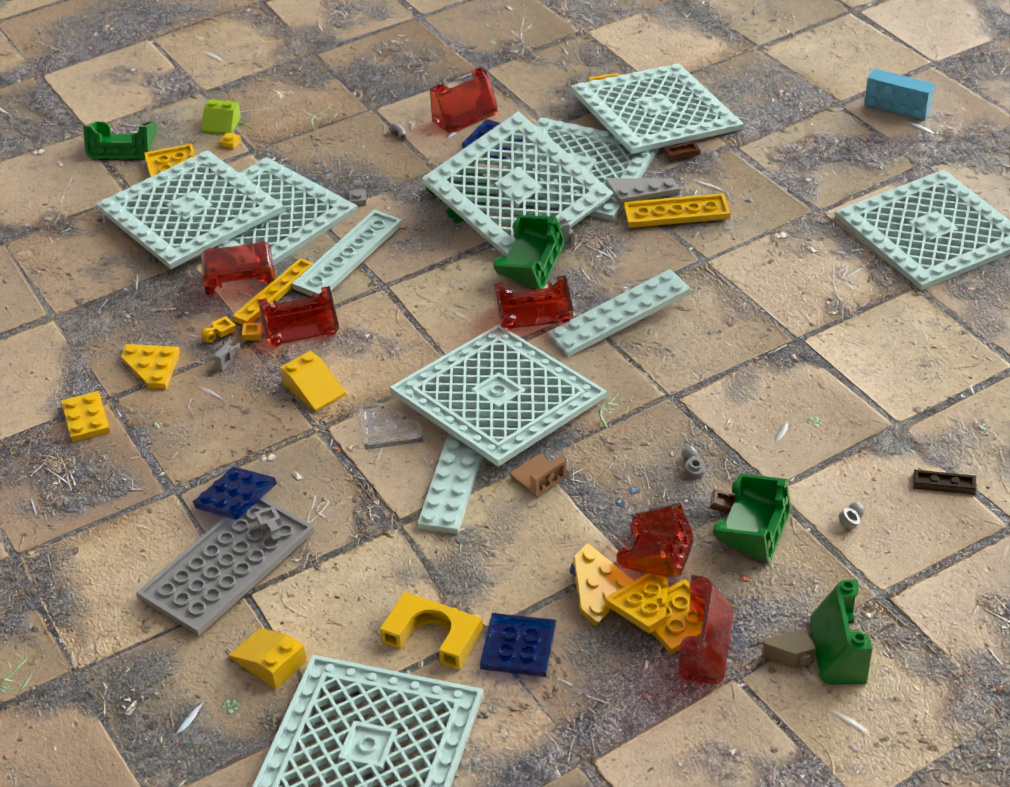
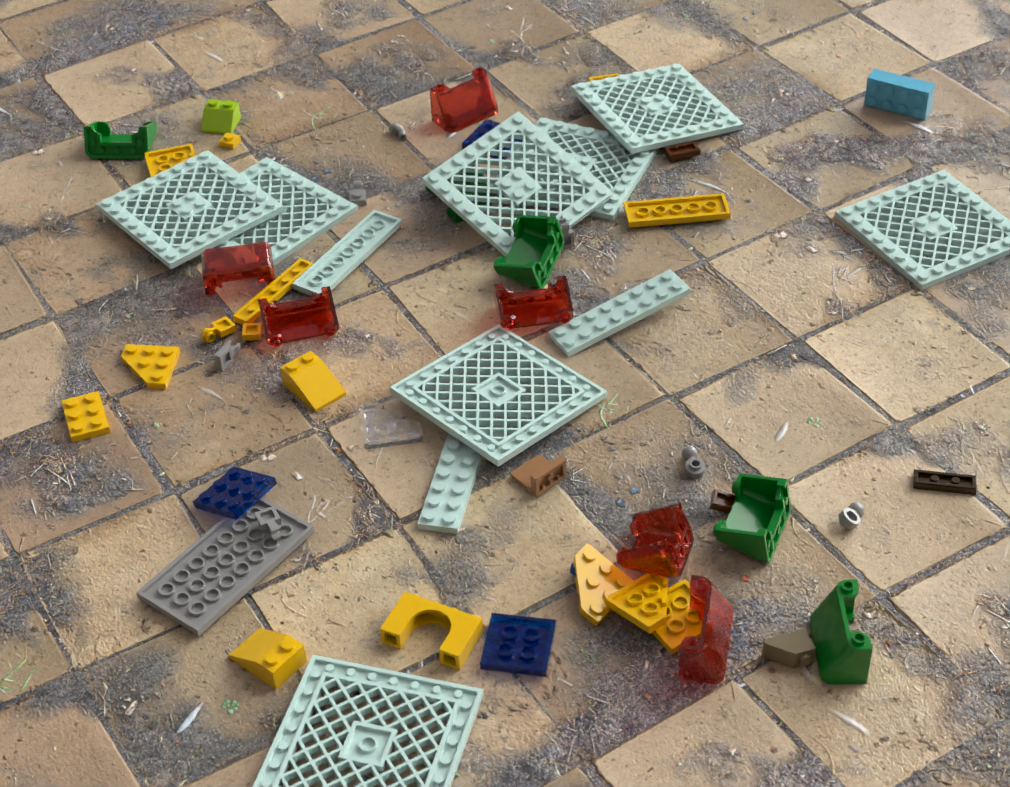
(641, 188): light grey wing -> none

